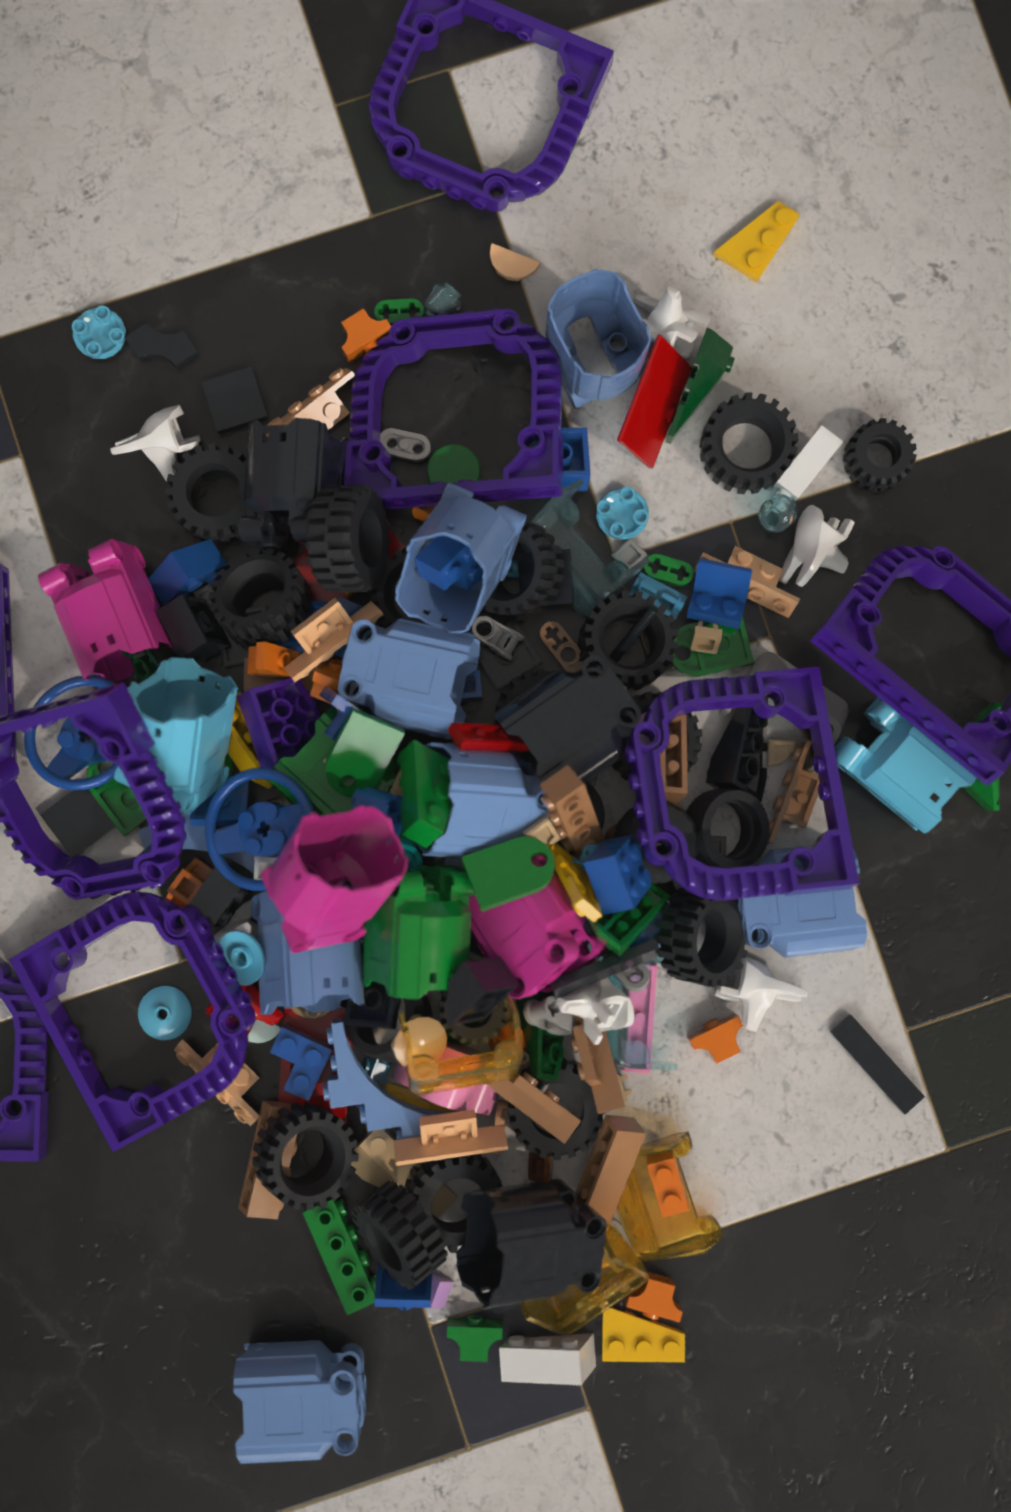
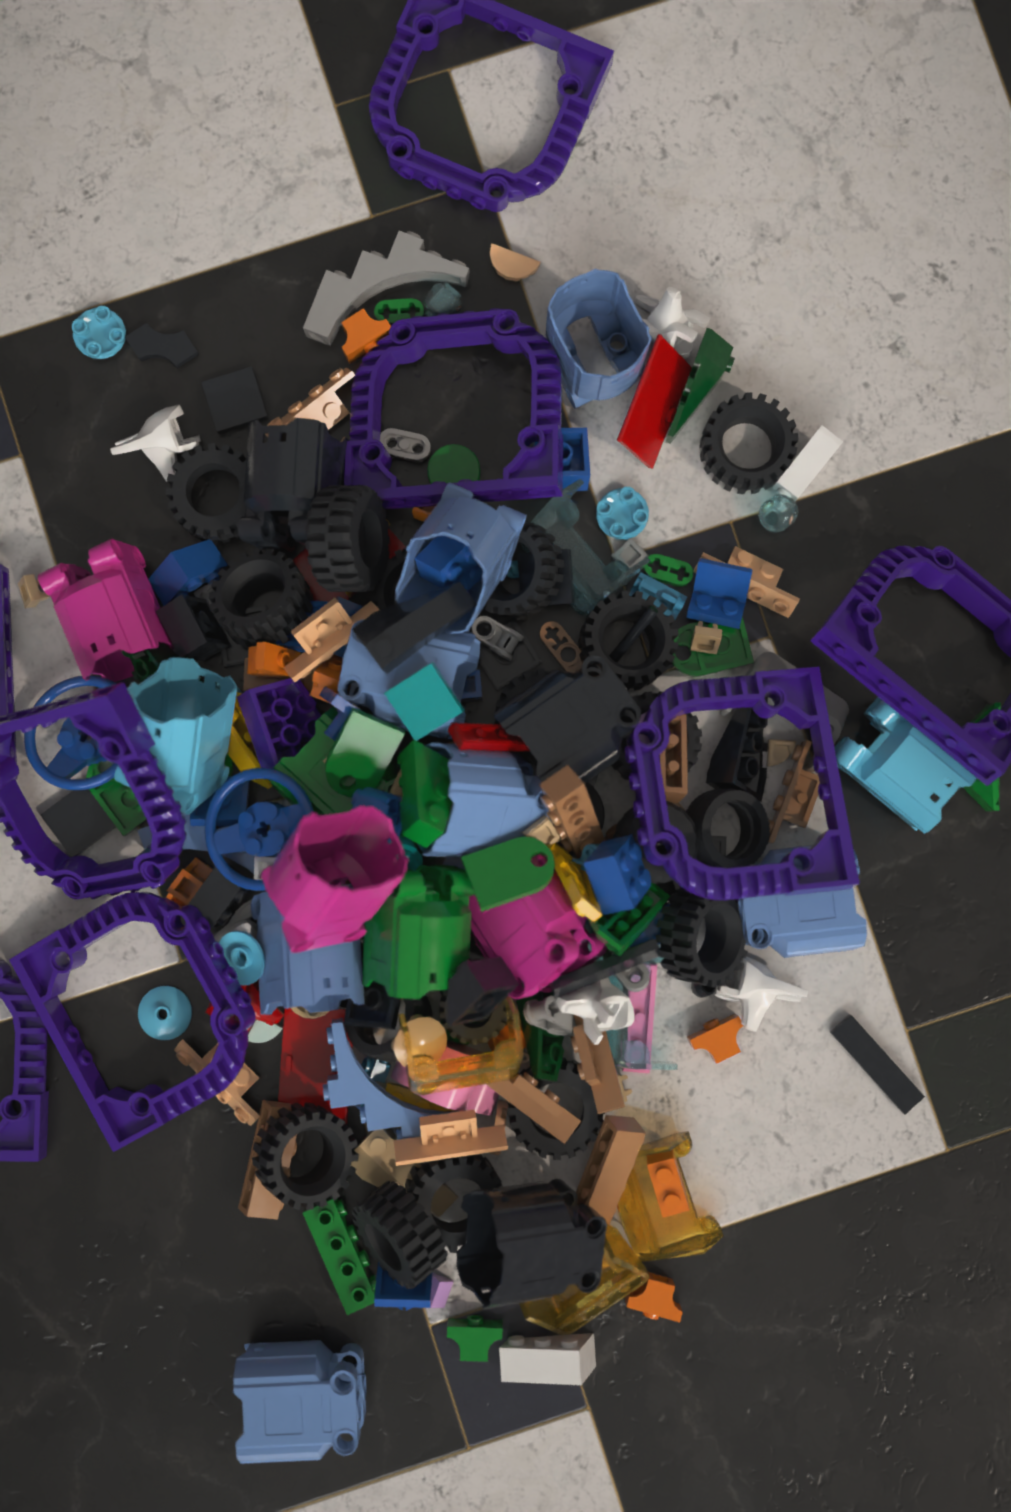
(30, 592): none -> tan tile
(307, 1054): blue brick -> none
(373, 274): none -> light grey arch
(406, 627): none -> black wedge
(424, 701): none -> teal tile
(540, 1168): reddish brown slope -> none
(639, 1340): yellow wing -> none
(701, 990): none -> black hinge
(758, 242): yellow wing -> none
(816, 546): white piece -> none
(894, 440): black tyre -> none

